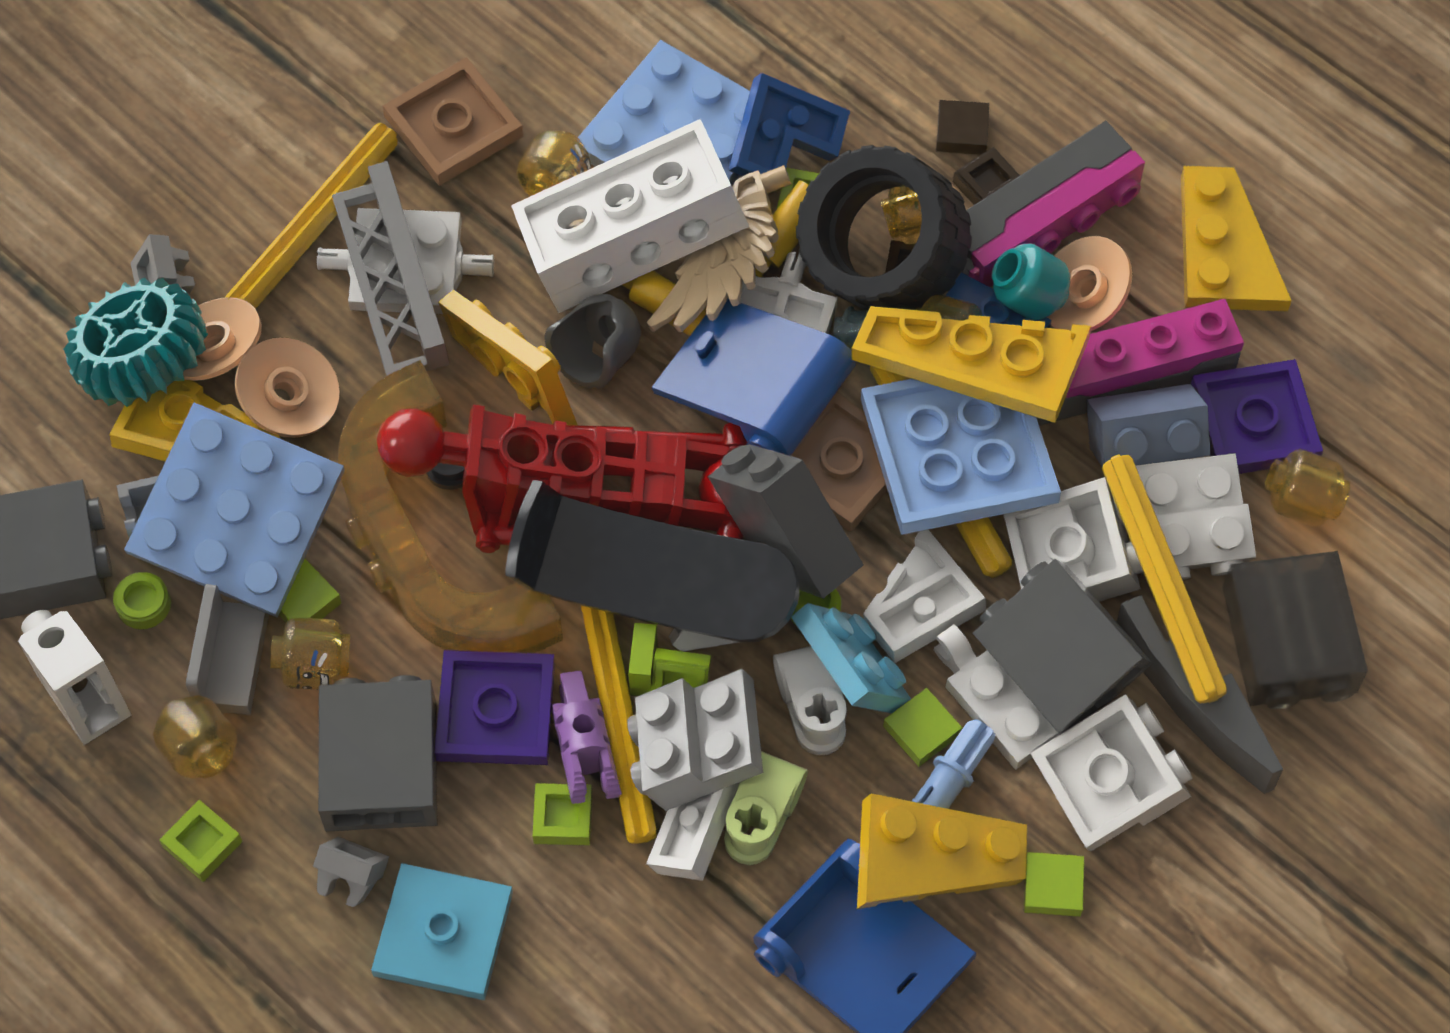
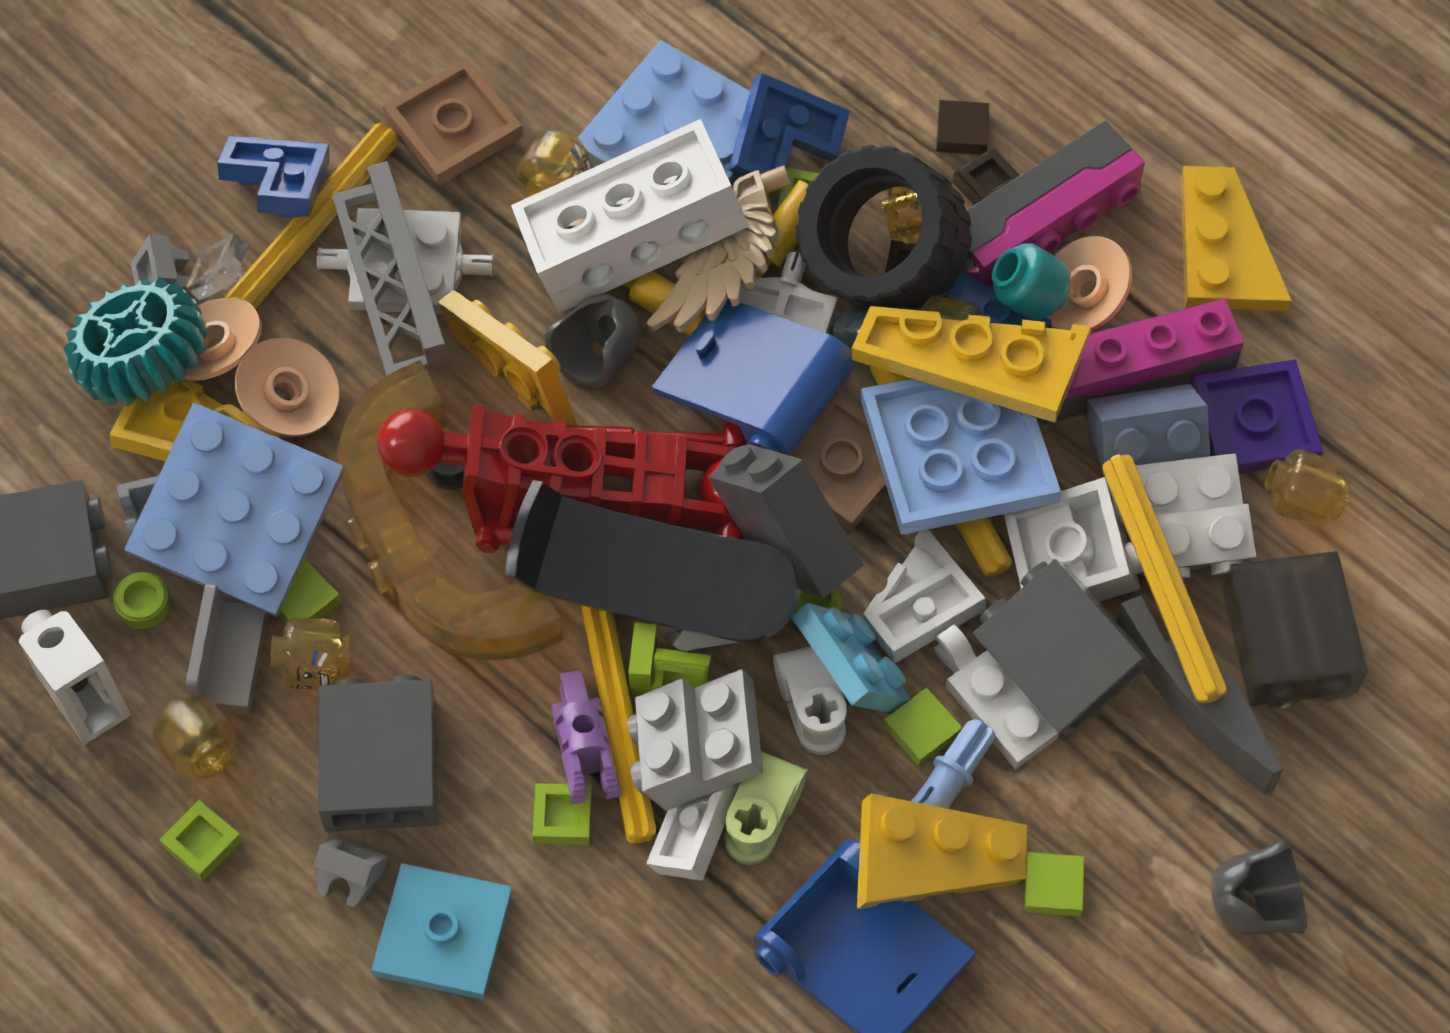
(218, 267): none -> clear plate
(285, 169): none -> blue plate
(495, 707): dark purple plate -> none
(1113, 771): white plate -> none
(1276, 889): none -> dark grey hair

